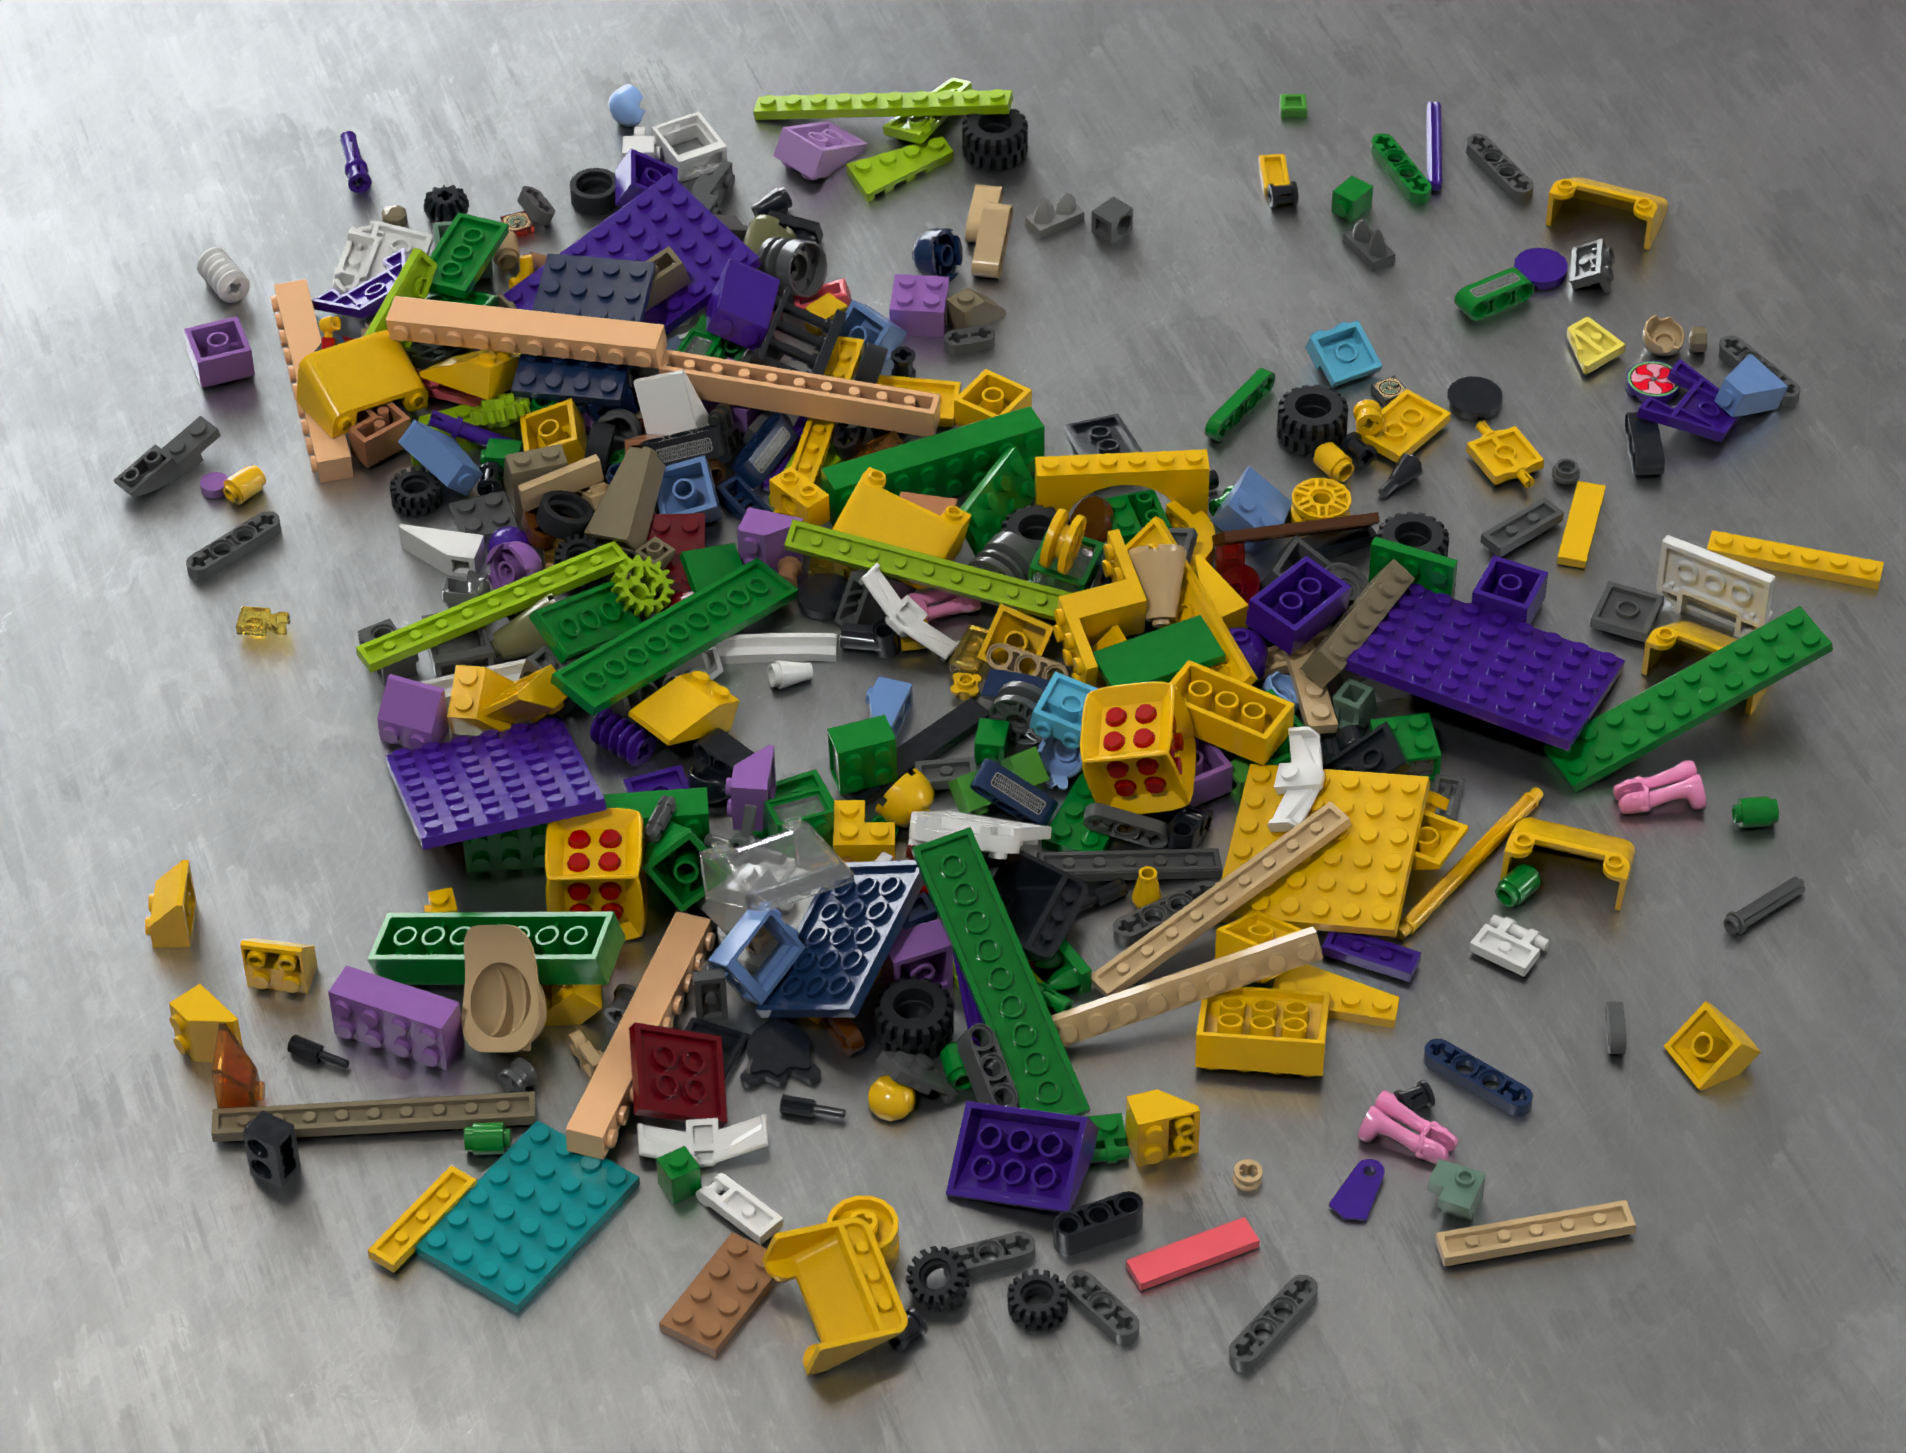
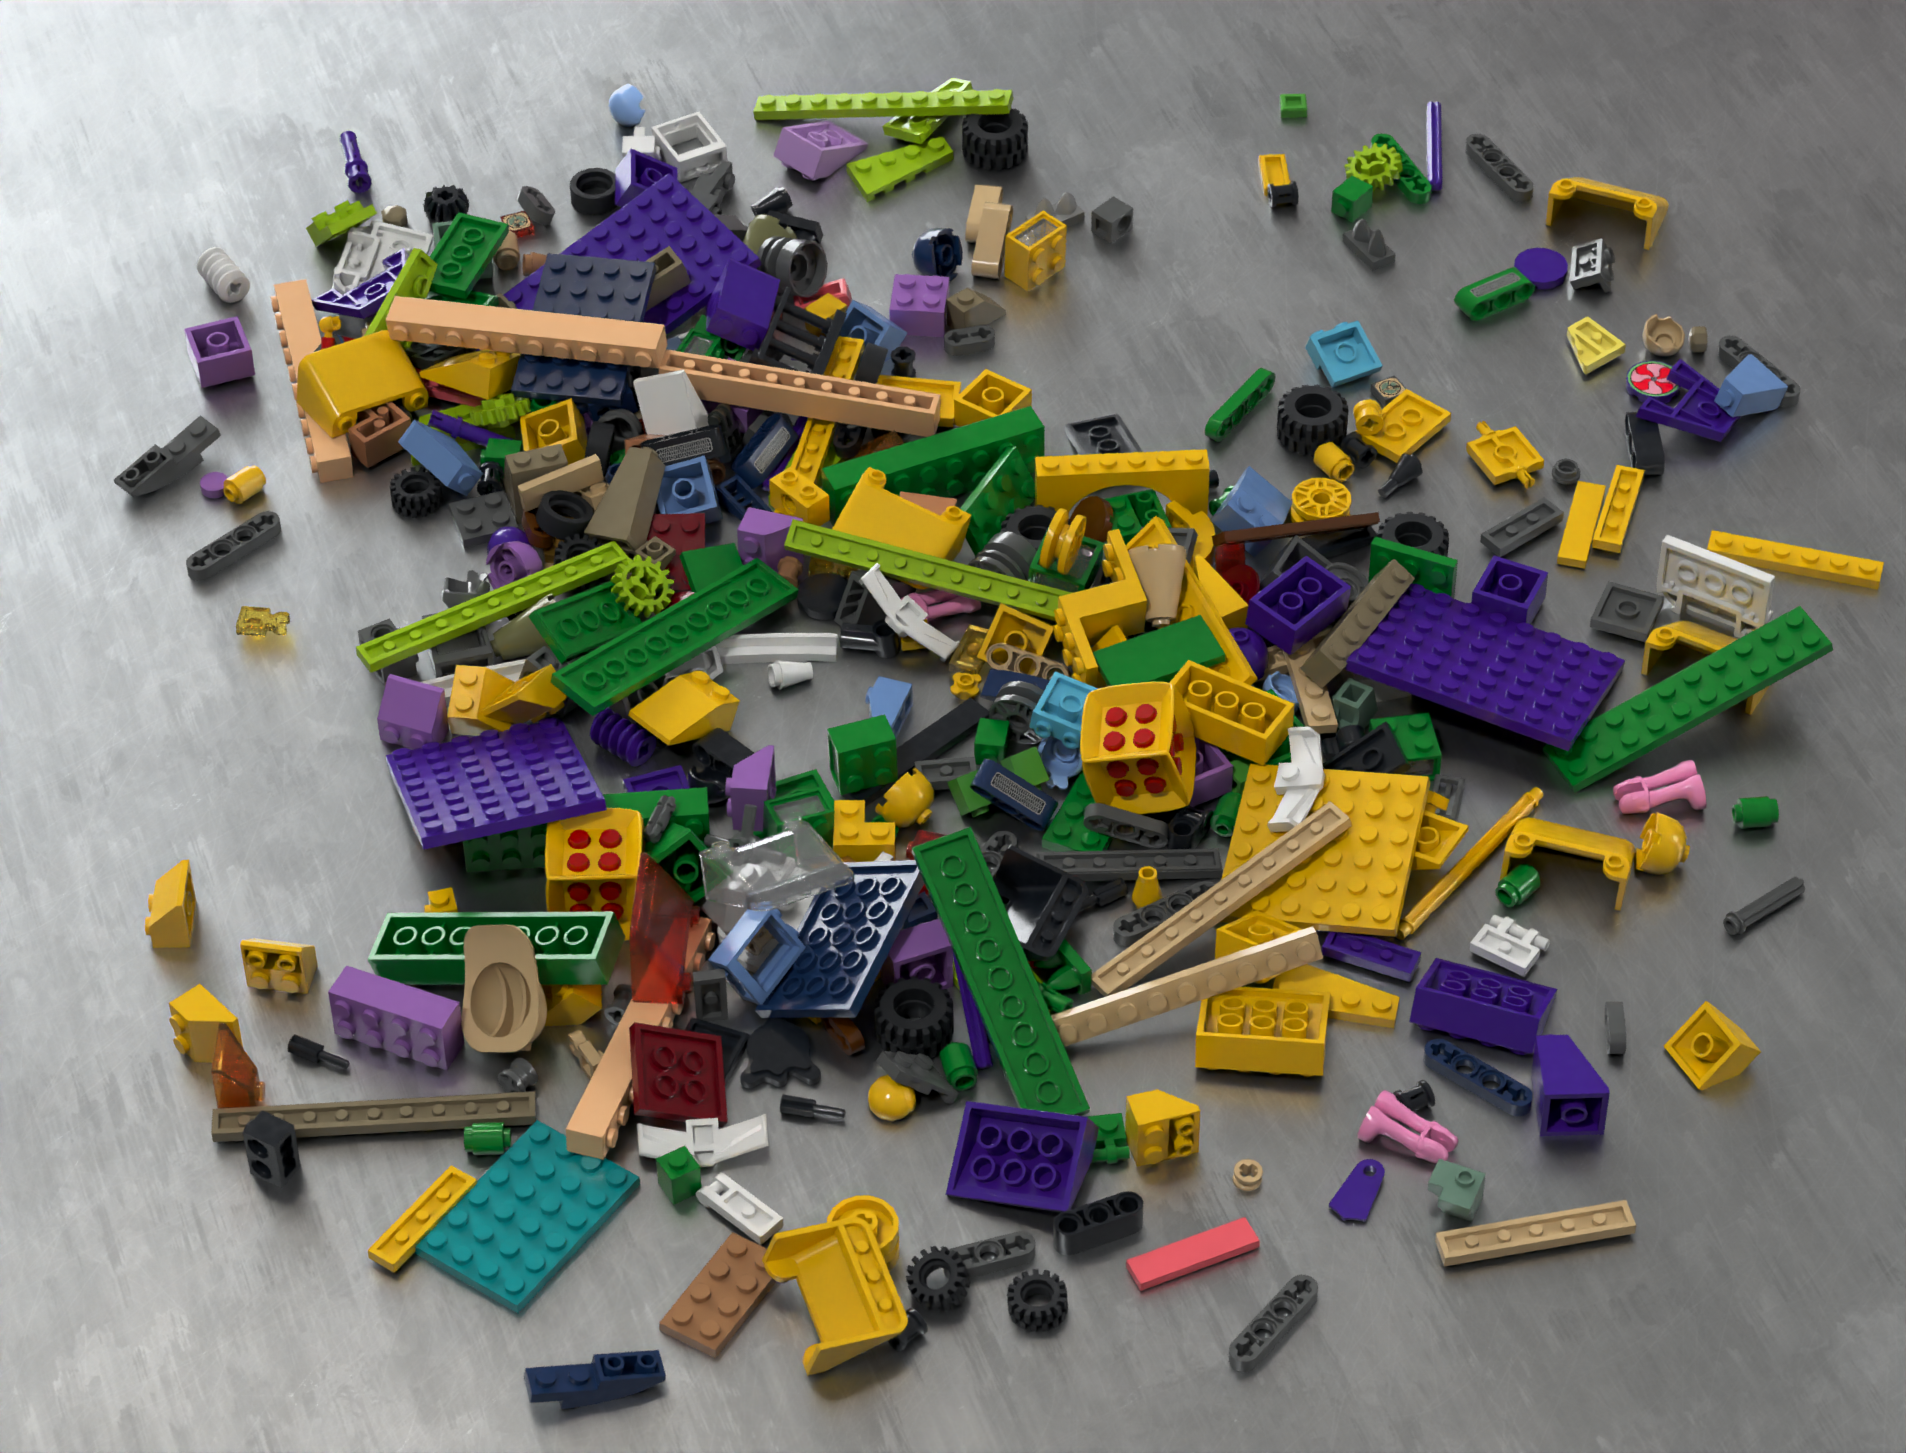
(333, 225): none -> lime plate
(444, 549): white slope -> none
(526, 269): yellow arm -> none
(603, 1380): none -> dark blue slope
(660, 936): none -> clear red windscreen
(990, 1056): dark grey beam -> none
(991, 833): white plate -> none
(1035, 250): none -> yellow piece
(1100, 1294): dark grey beam -> none
(1225, 814): none -> green brick
(1374, 165): none -> lime gear
(1474, 398): black tile -> none
(1482, 1006): none -> dark purple slope
(1566, 1089): none -> dark purple slope
(1618, 509): none -> yellow plate
(1661, 846): none -> yellow cylinder

